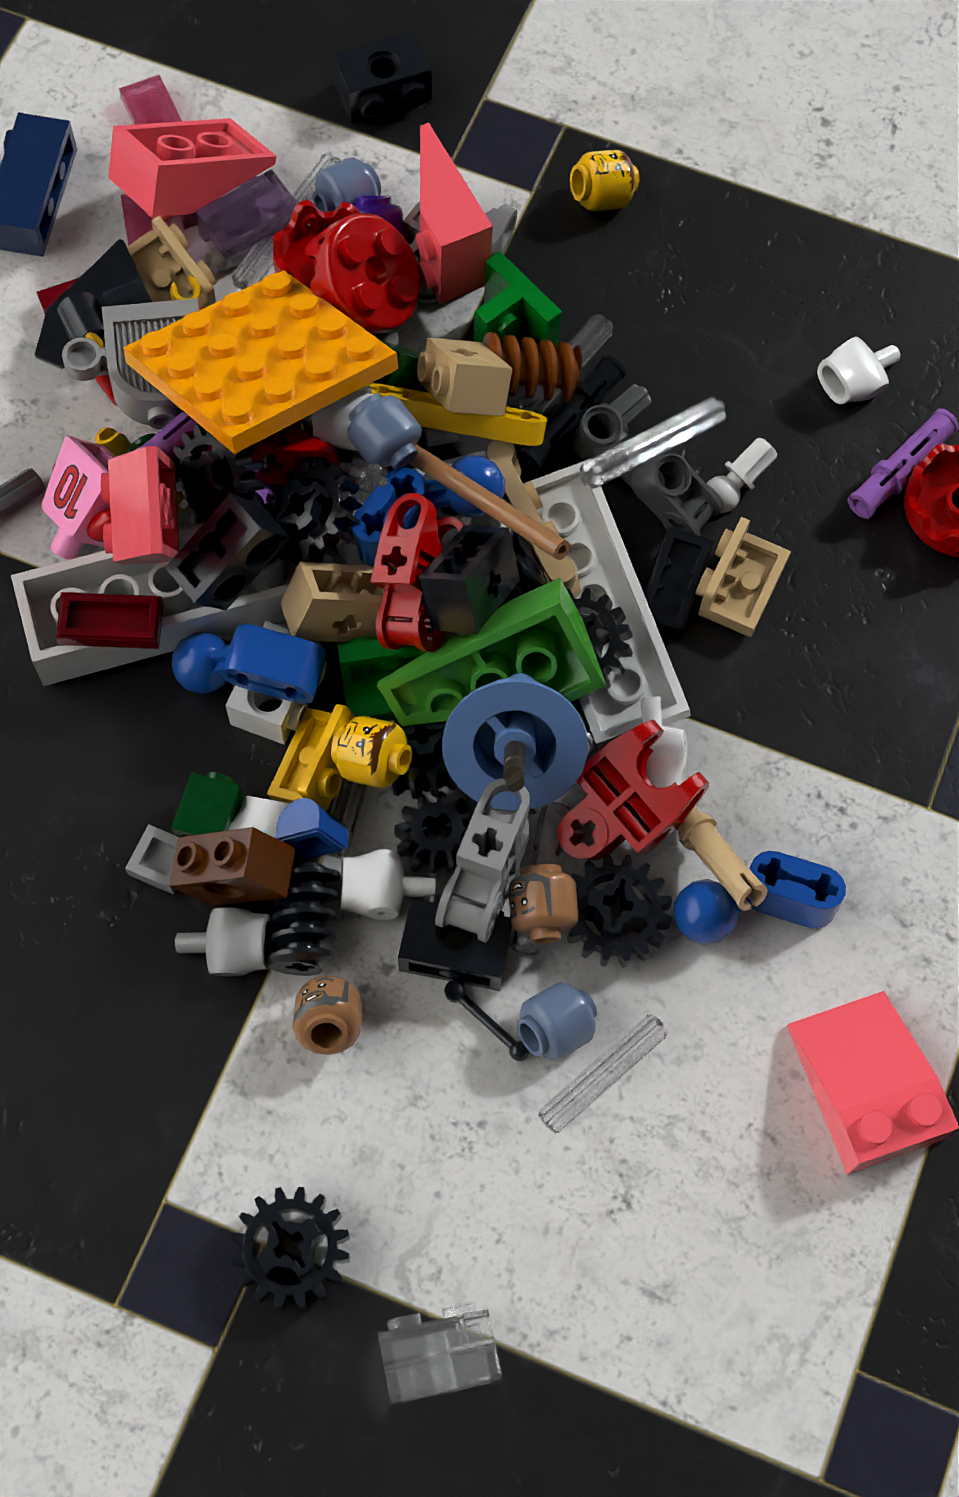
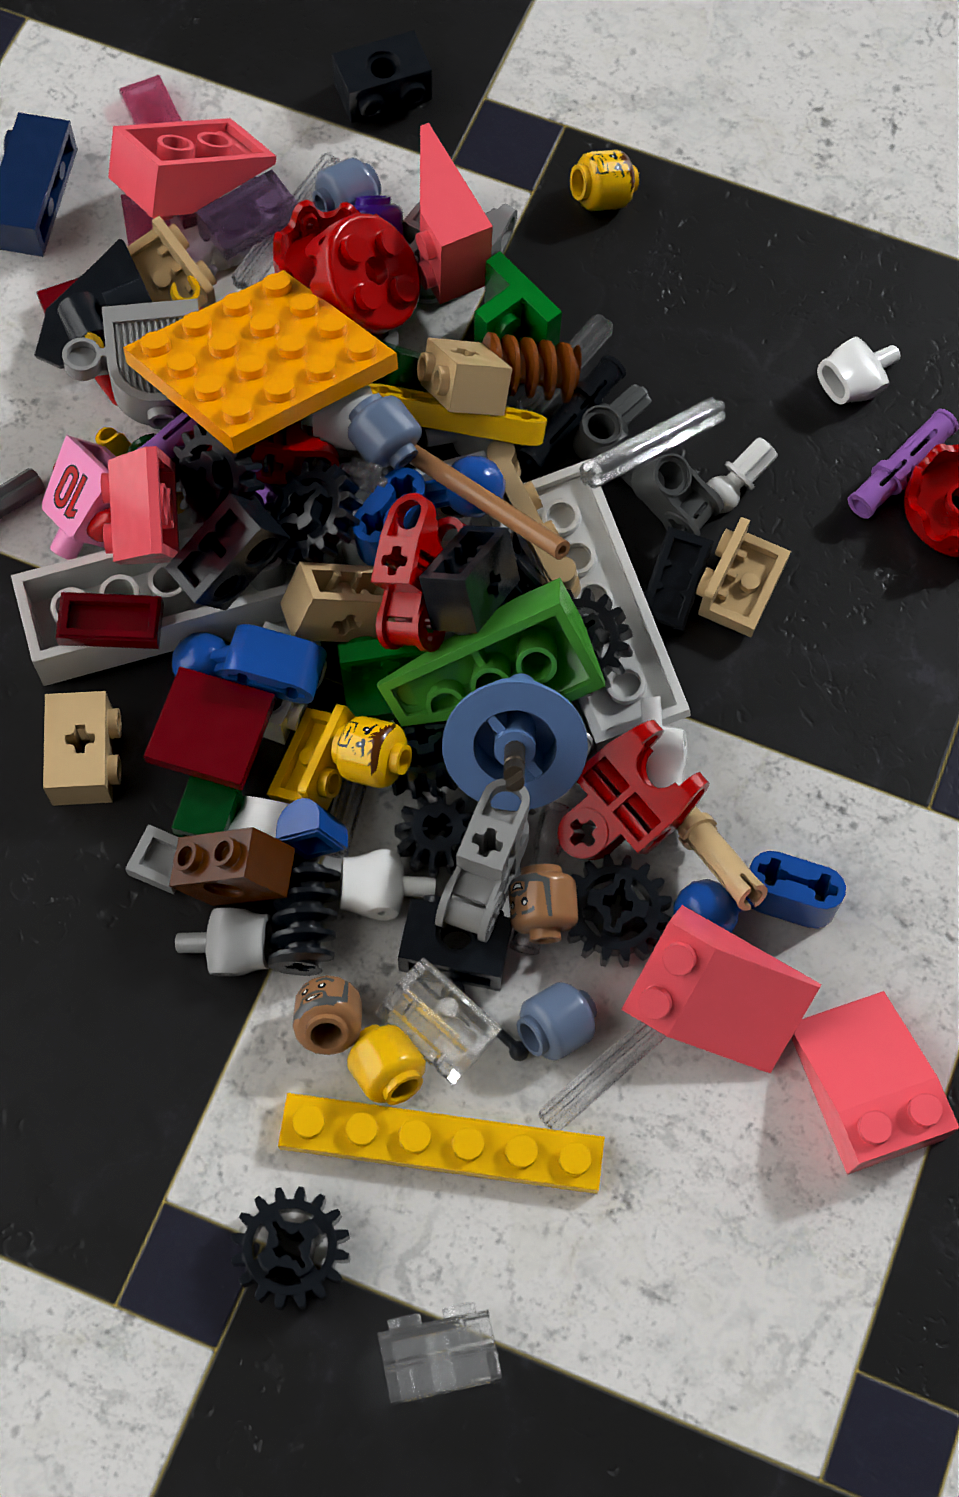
(69, 724): none -> tan brick
(210, 728): none -> dark red tile
(386, 1064): none -> yellow head
(439, 1020): none -> clear brick
(442, 1143): none -> yellow plate
(720, 993): none -> coral slope

